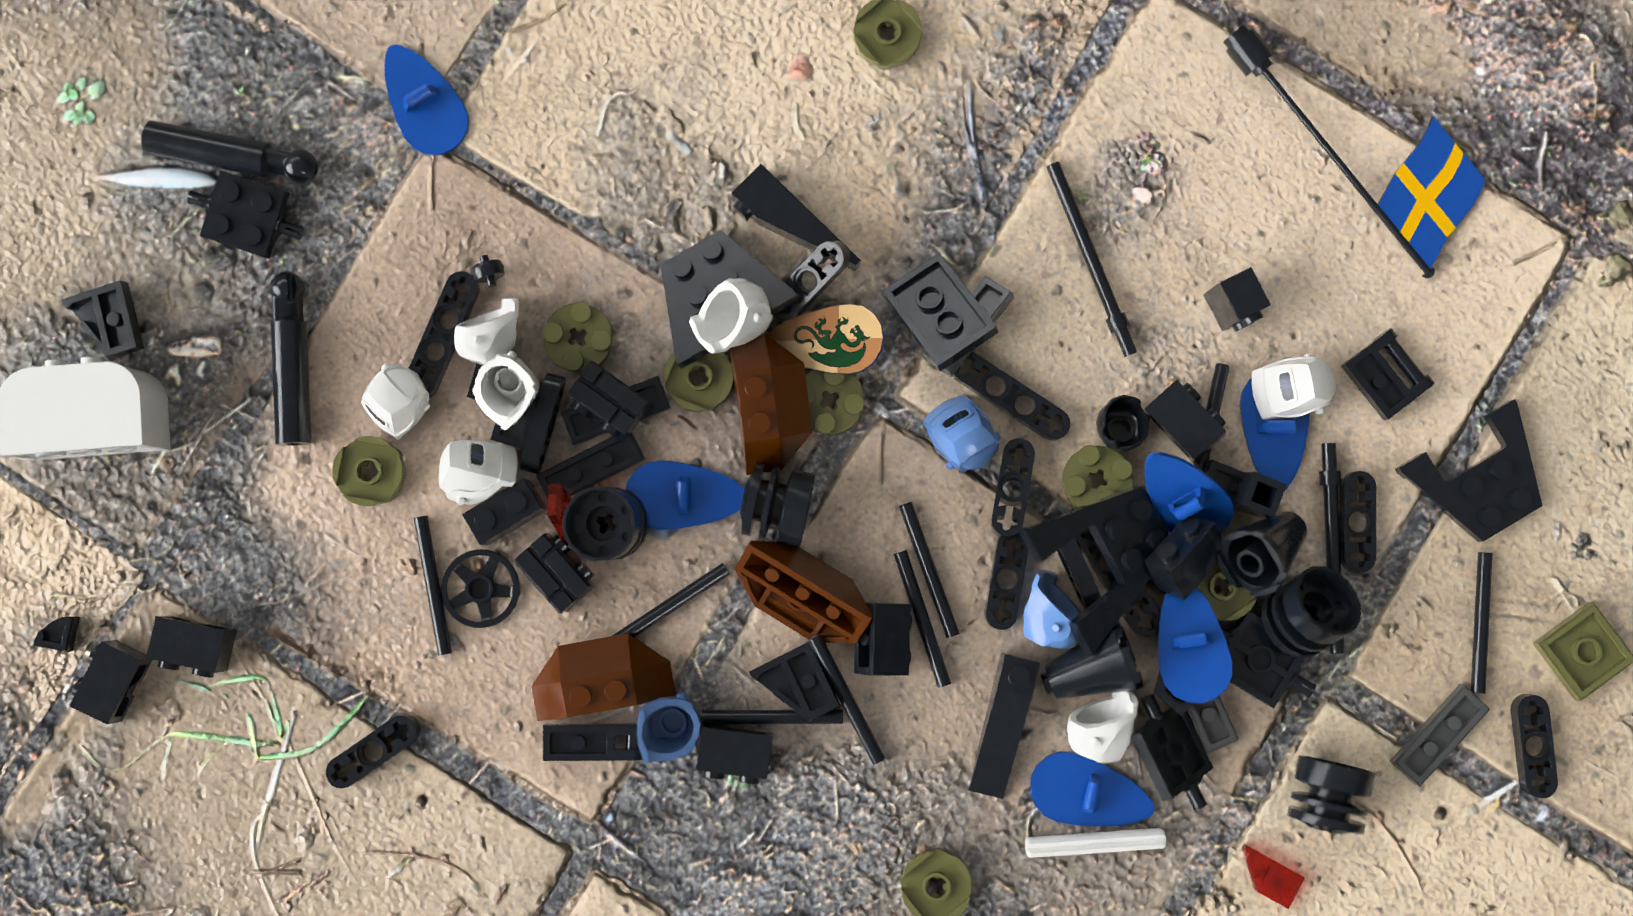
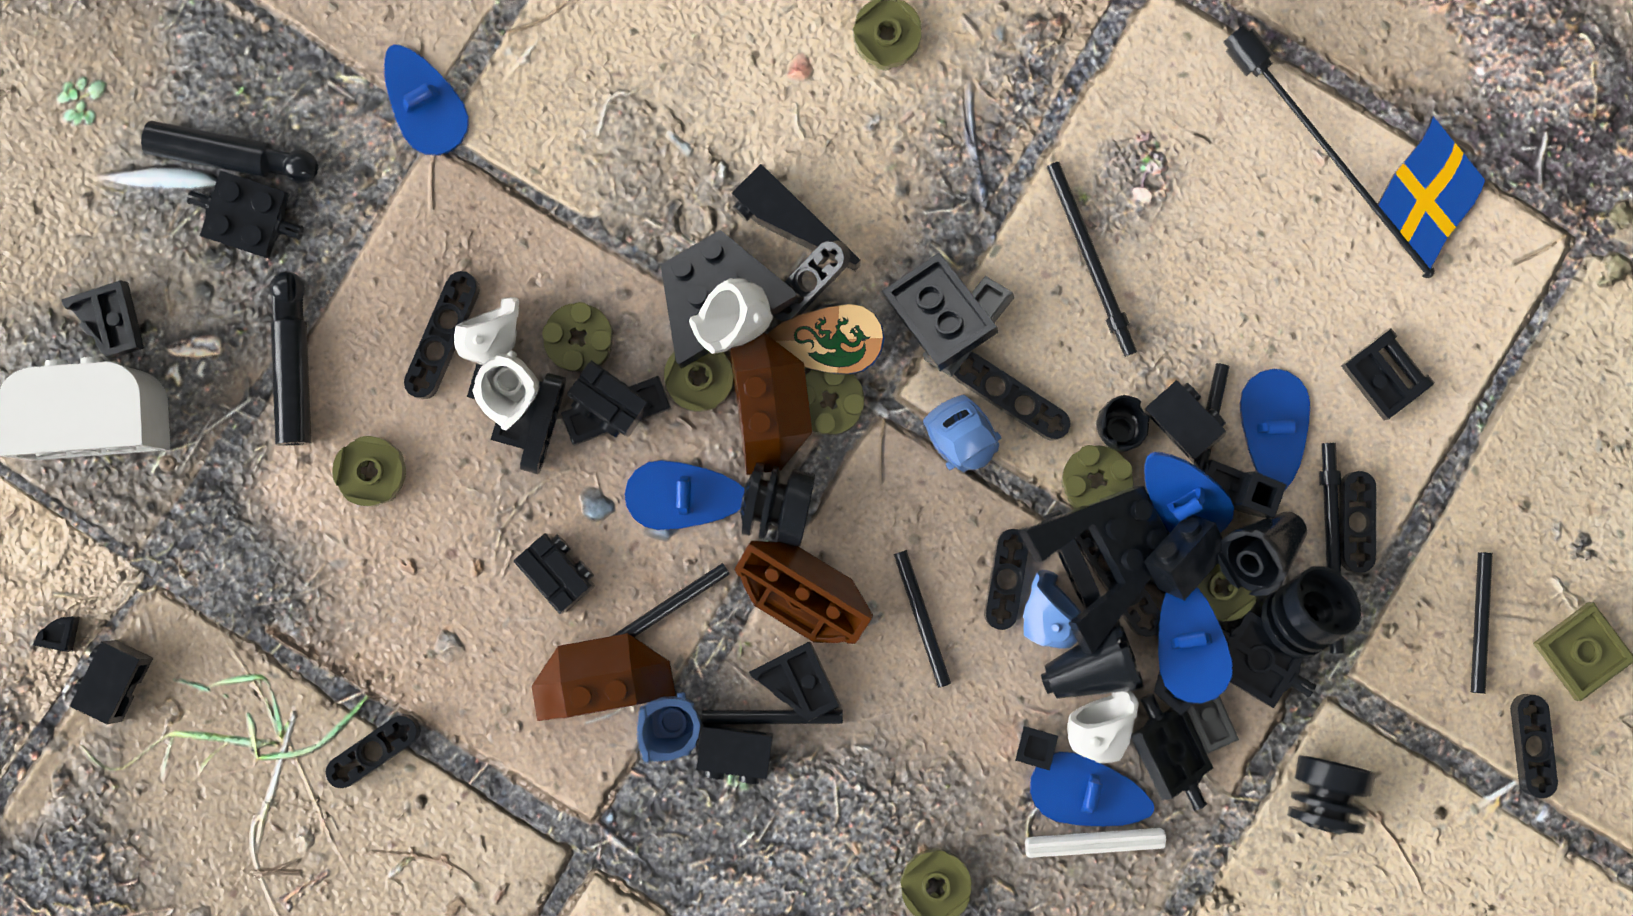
(191, 645): black brick -> none
(395, 400): white helmet -> none
(432, 585): black bar -> none
(476, 470): white helmet -> none
(480, 588): black wheel -> none
(488, 271): black piece -> none
(504, 512): black brick -> none
(557, 502): clear red tile -> none
(588, 532): black wheel -> none
(589, 742): black plate -> none
(593, 465): black tile -> none
(846, 699): black bar -> none
(885, 641): black brick -> none
(929, 569): black bar -> none
(1003, 724): black slope -> none
(1007, 463): black beam -> none
(1036, 748): none -> black plate
(1237, 301): black brick -> none
(1271, 877): clear red tile -> none
(1293, 387): white helmet -> none
(1439, 735): dark grey tile -> none
(1490, 491): black wing -> none

